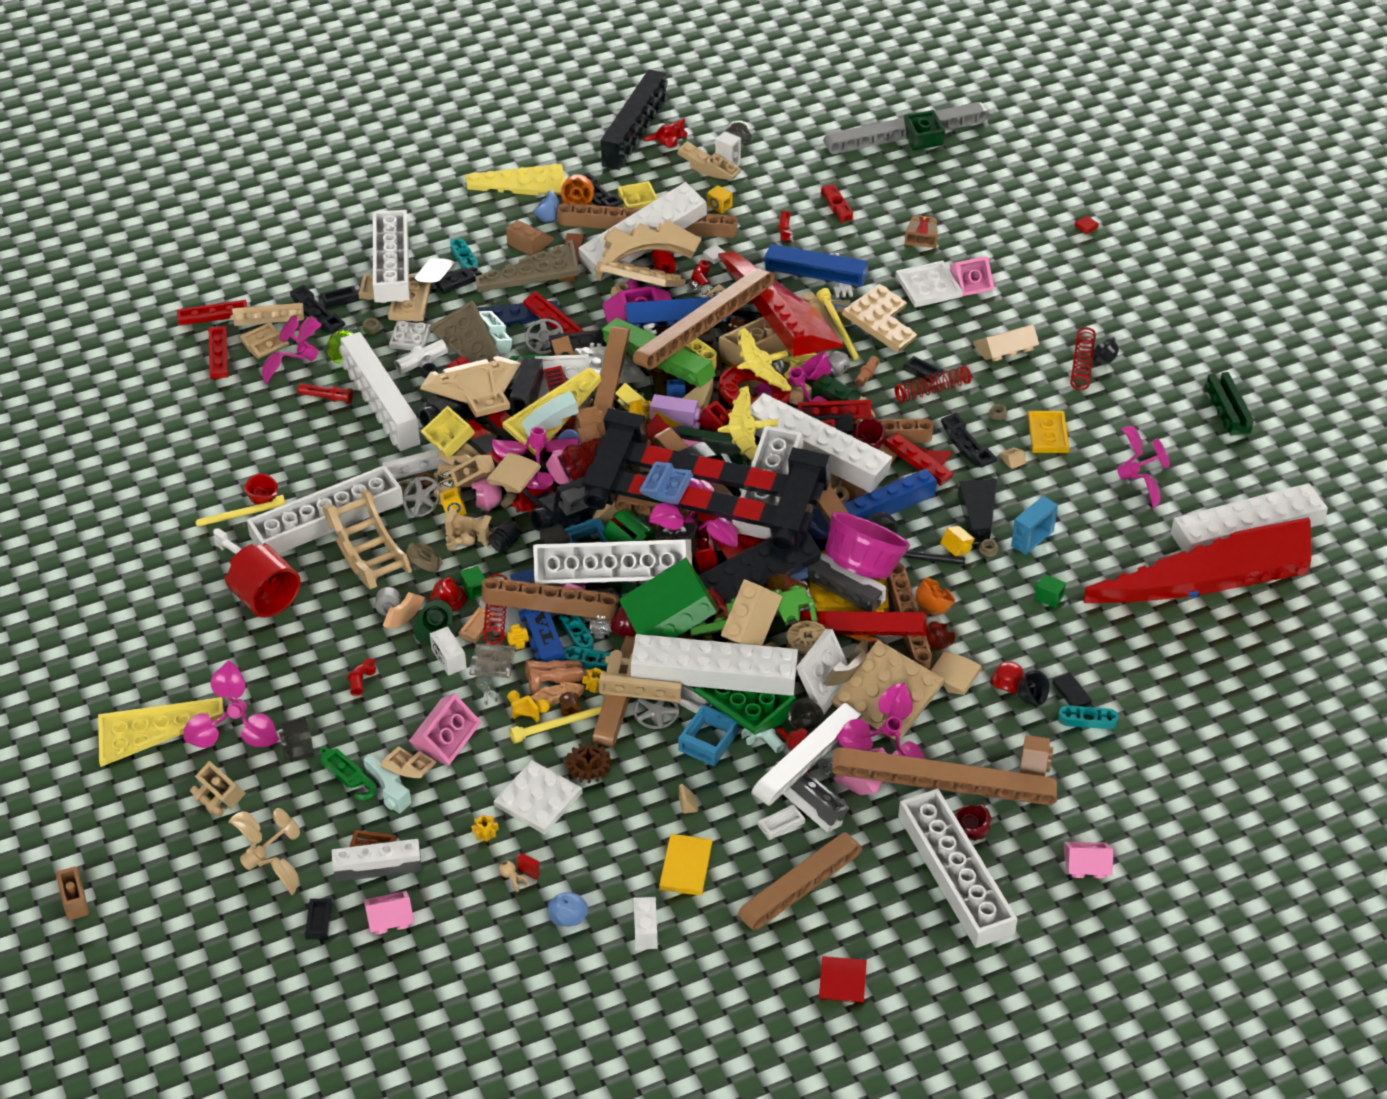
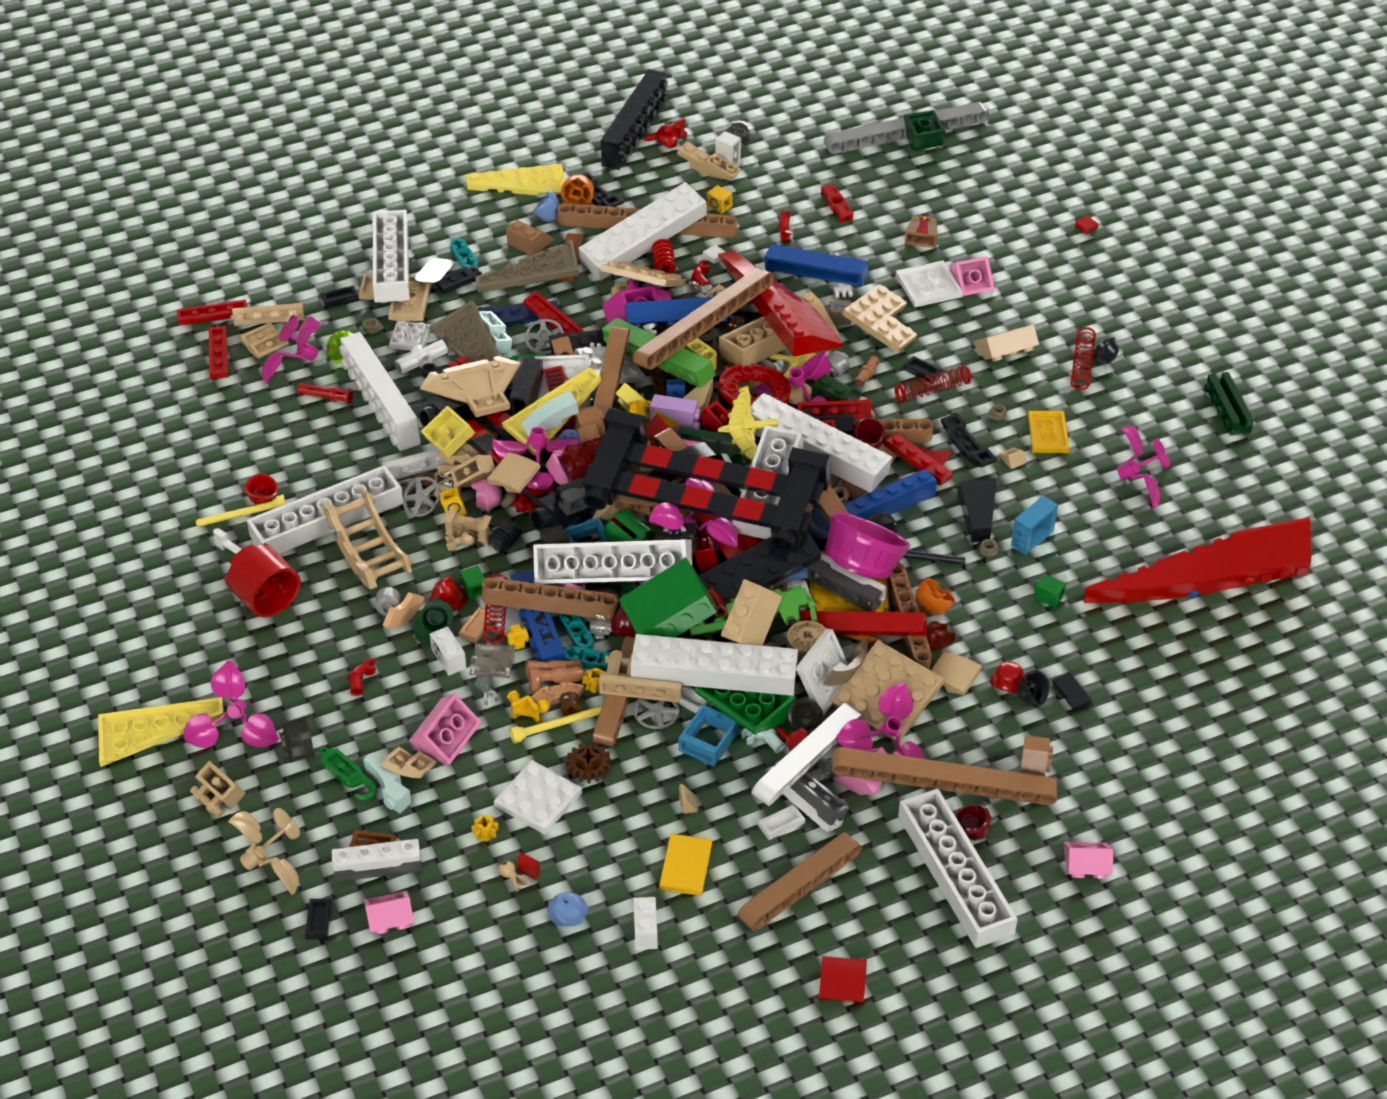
(72, 893): medium nougat brick -> none
(312, 308): black slope -> none
(424, 557): dark tan tile -> none
(637, 195): light yellow piece -> none
(666, 237): tan arch -> none
(666, 483): medium blue slope -> none
(761, 361): light yellow bar -> none
(783, 582): clear orange slope -> none
(825, 297): light yellow piece -> none
(957, 541): yellow brick -> none
(1102, 723): teal beam -> none
(1250, 513): white brick -> none

